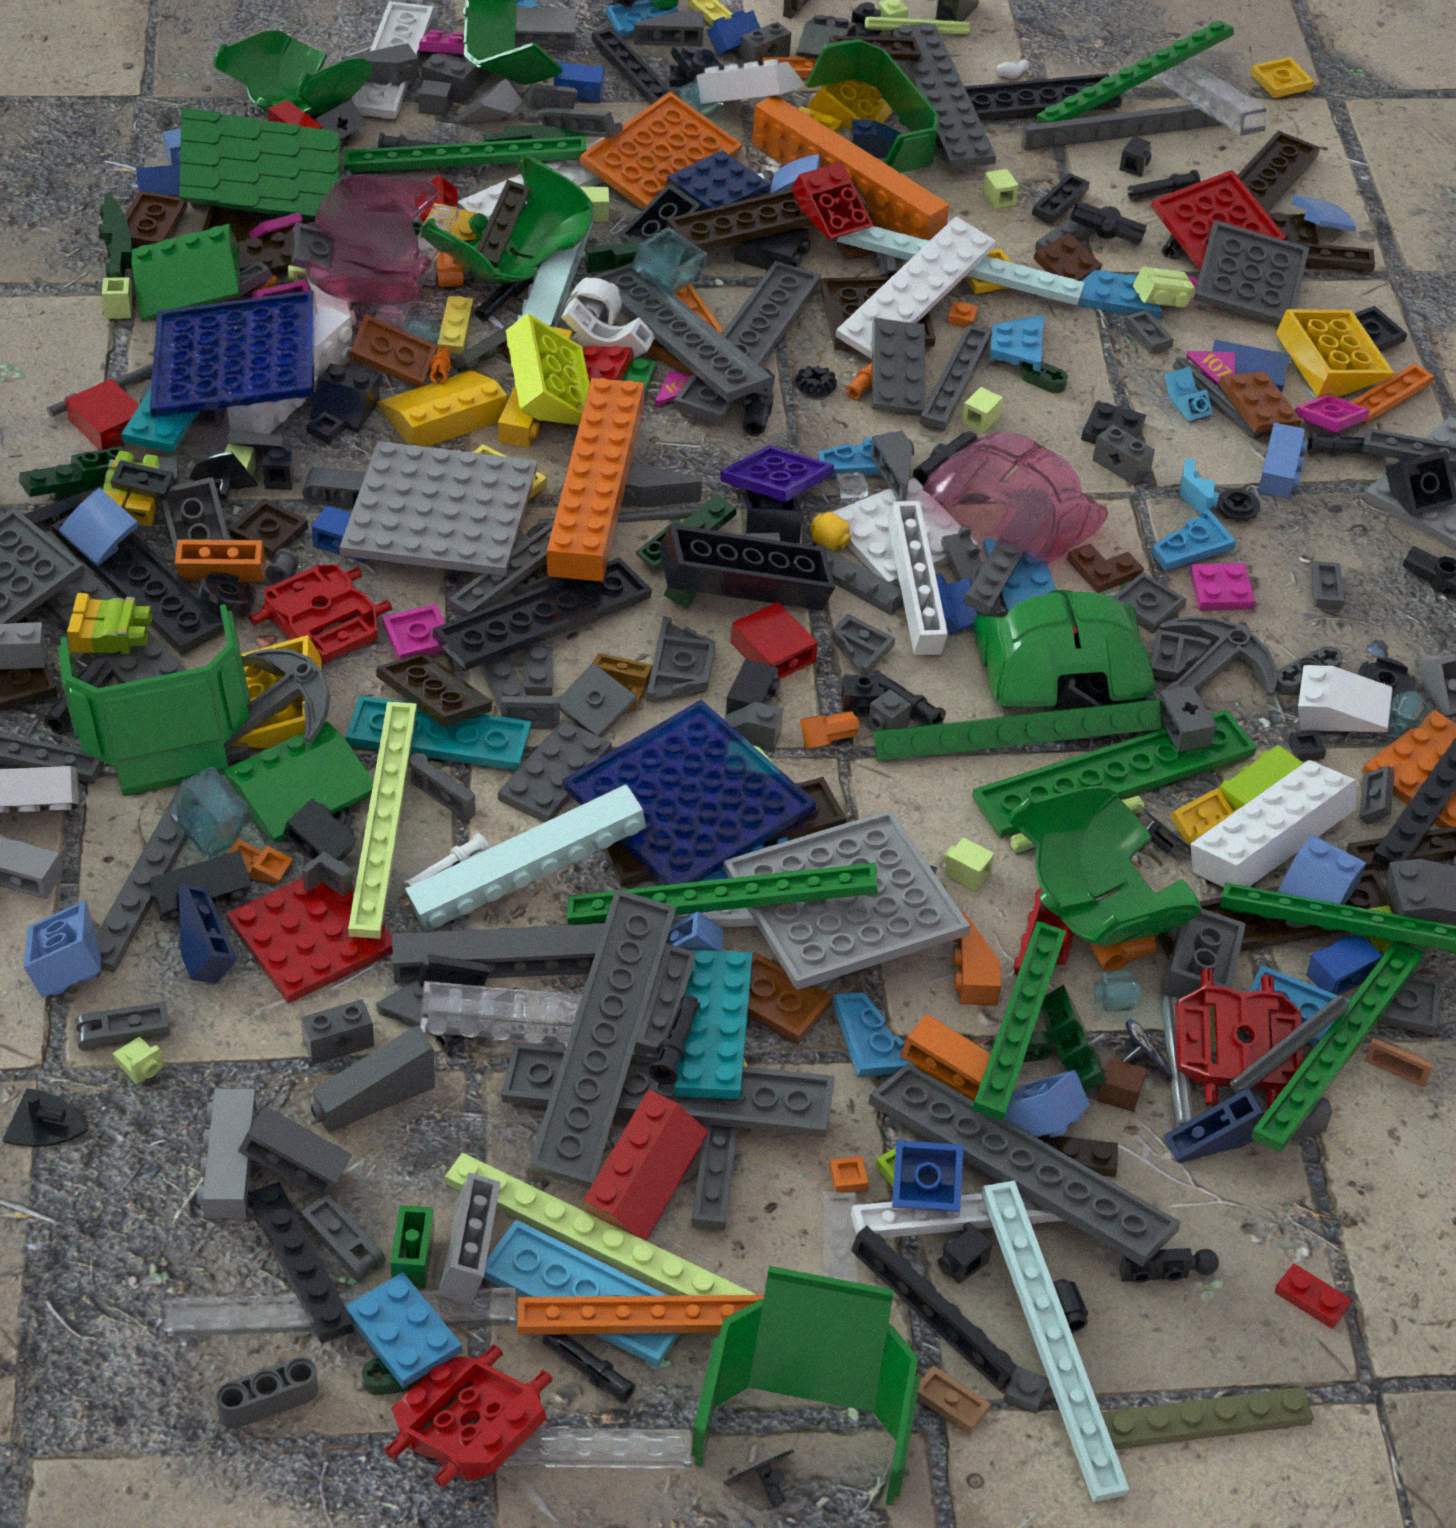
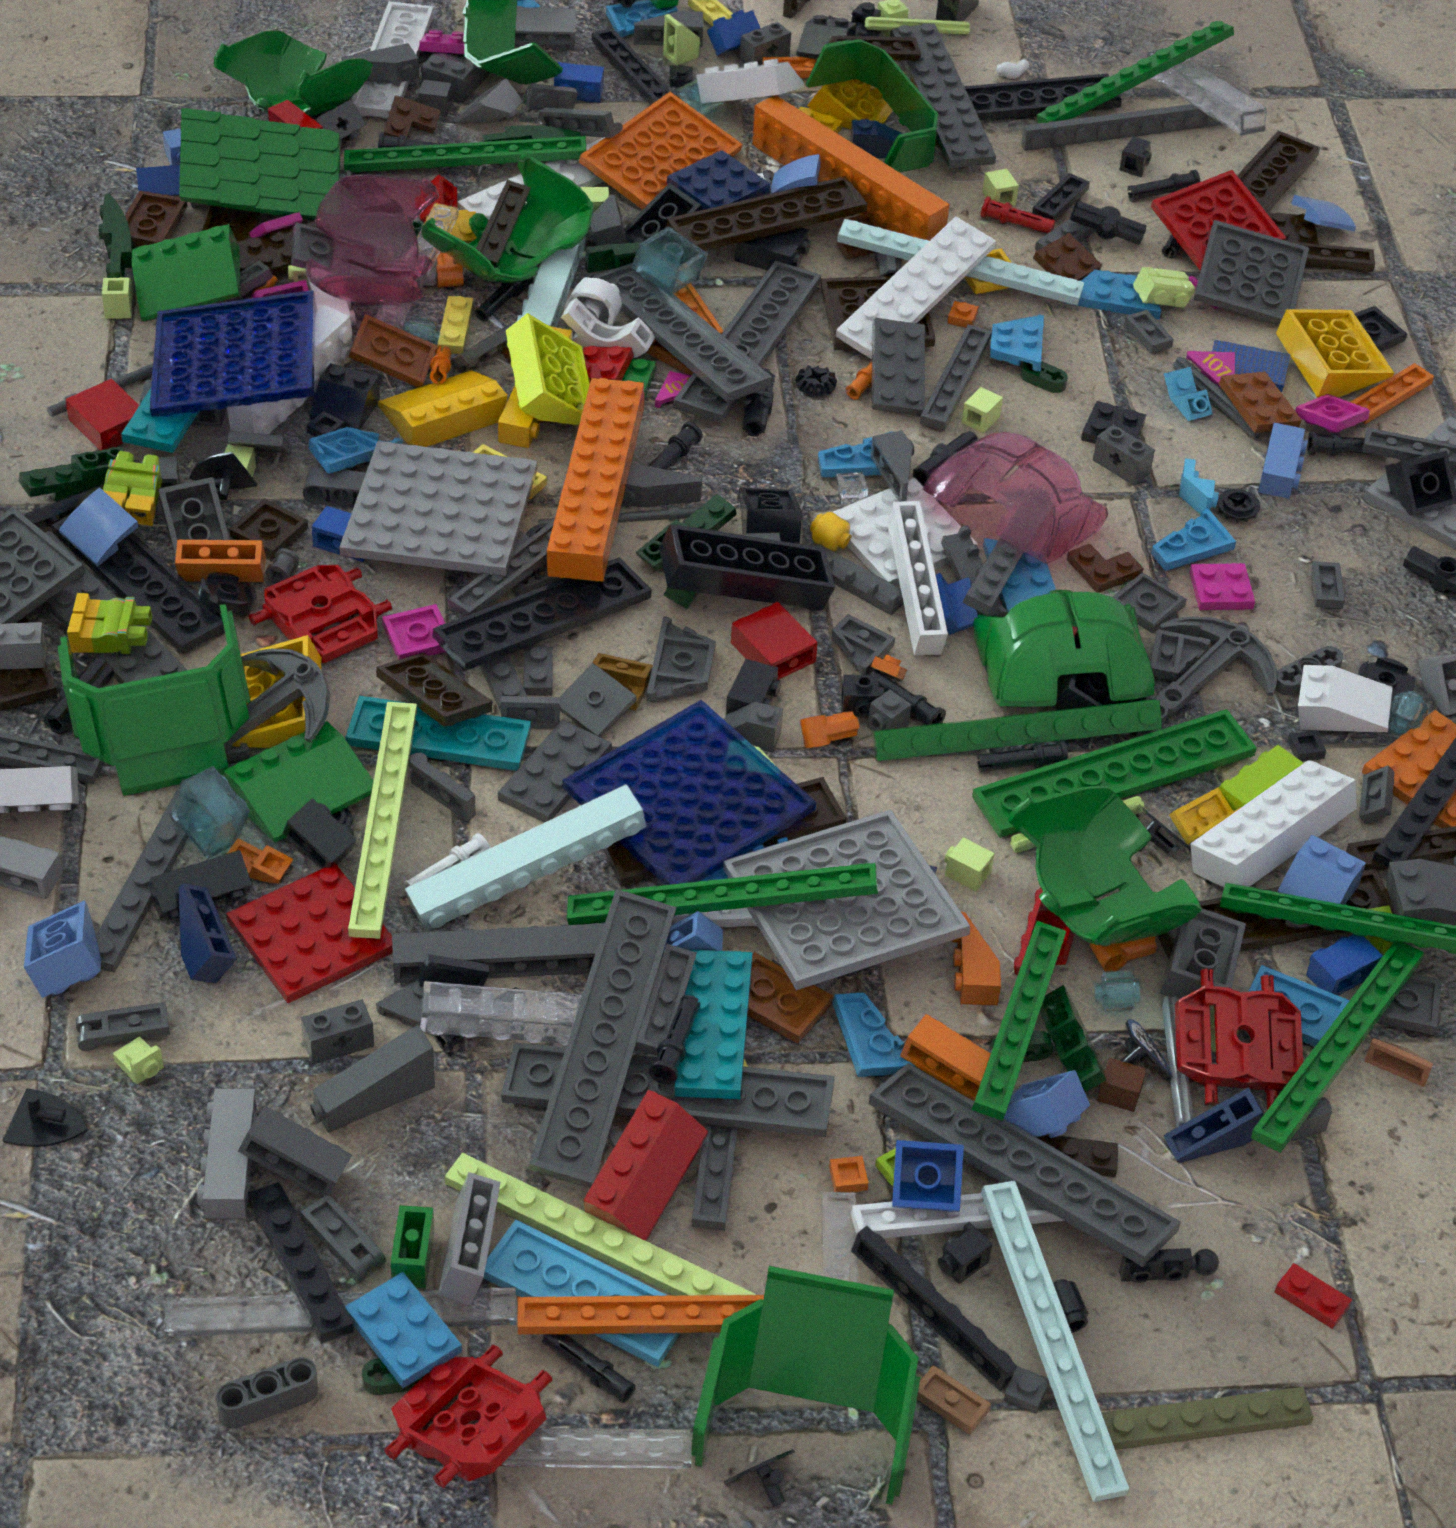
(142, 480): black plate -> none
(278, 462): black brick -> none
(328, 871): dark grey bracket -> none
(344, 448): none -> dark azure wing
(407, 114): none -> reddish brown plate
(607, 224): none -> dark grey slope
(678, 445): none -> black pin
(679, 42): none -> yellowish green slope
(694, 61): black plate -> none
(776, 473): dark purple plate -> none
(831, 201): red slope -> none
(890, 666): none -> orange plate
(1007, 213): none -> red pin
(1035, 756): none -> black pin
(1186, 718): dark grey brick -> none
(1282, 77): yellow plate -> none
(1290, 1044): dark grey axle -> none

